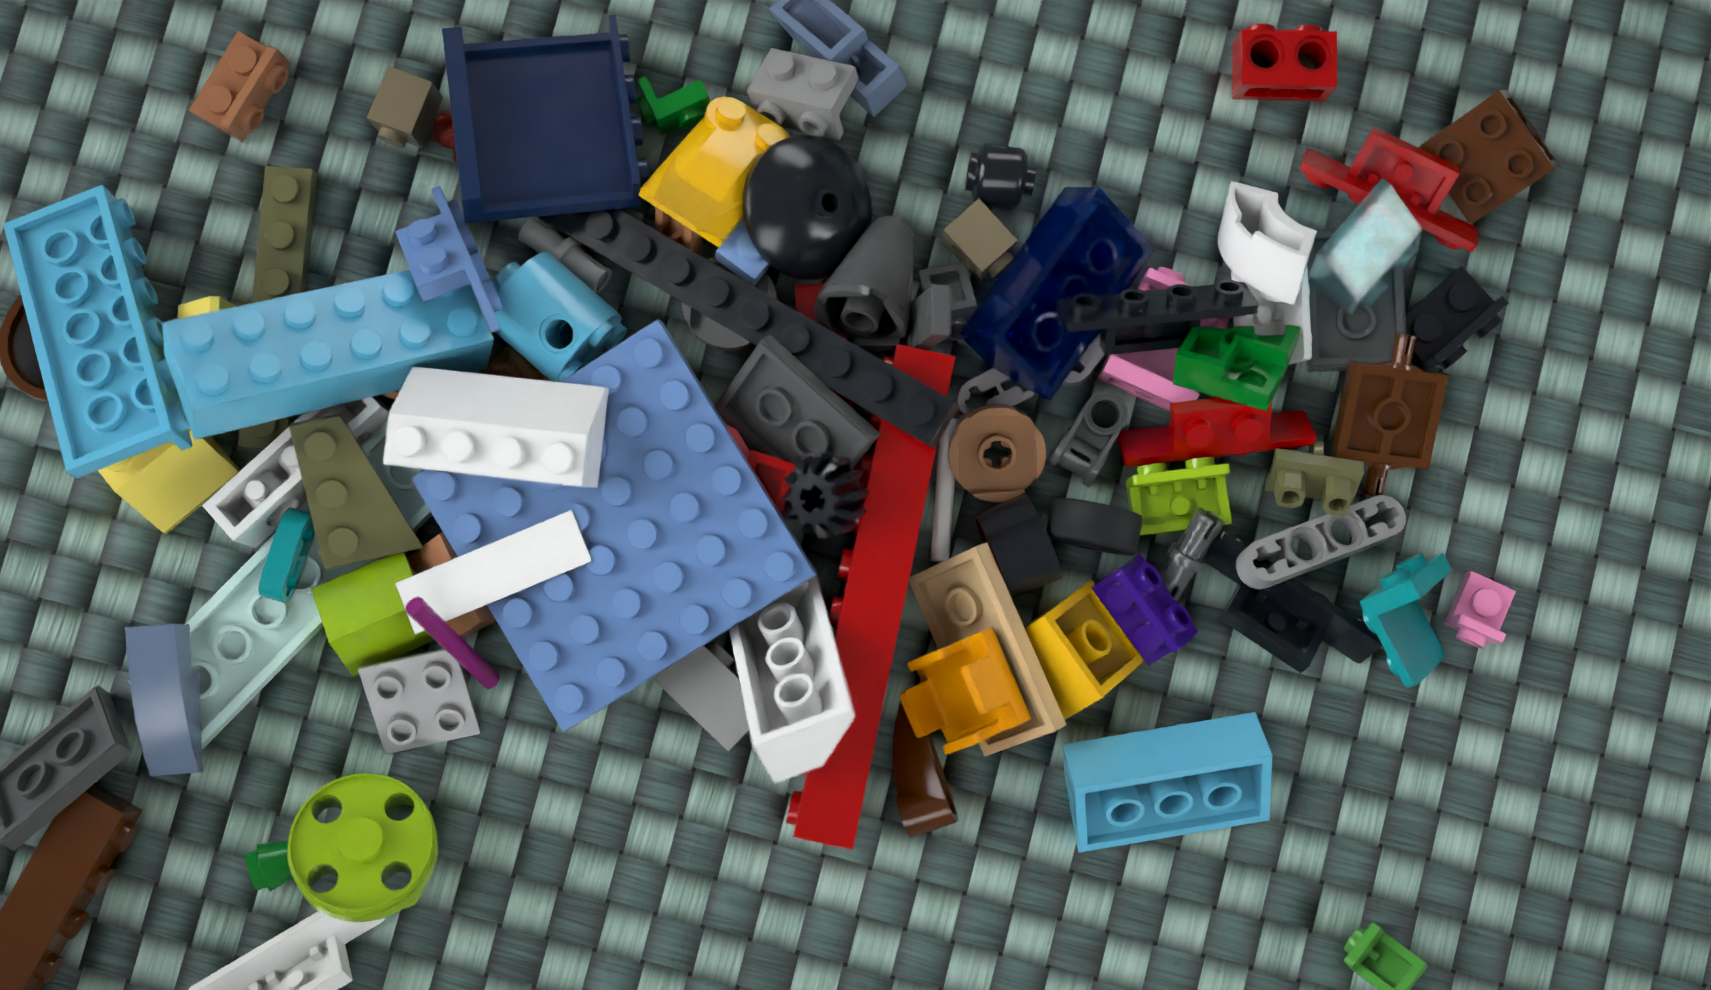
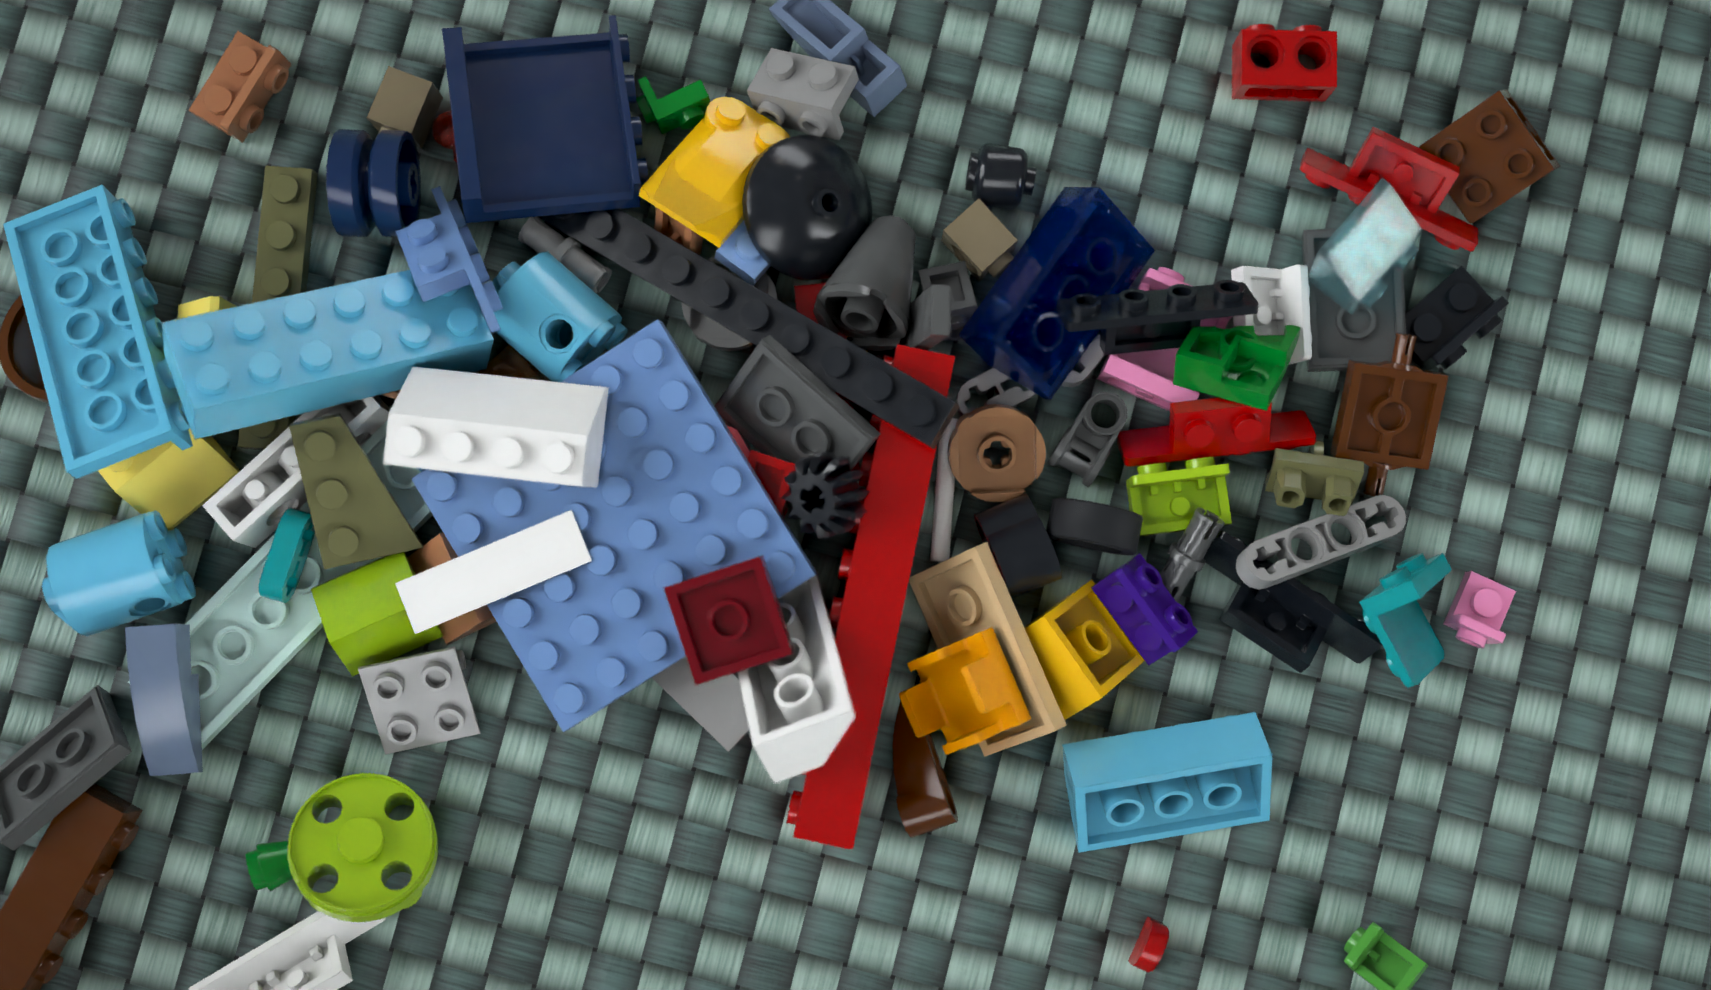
(117, 574): none -> medium azure cylinder
(372, 182): none -> dark blue wheel
(452, 642): magenta bar -> none
(729, 620): none -> dark red plate
(1150, 945): none -> red tile
(1264, 243): white brick -> none

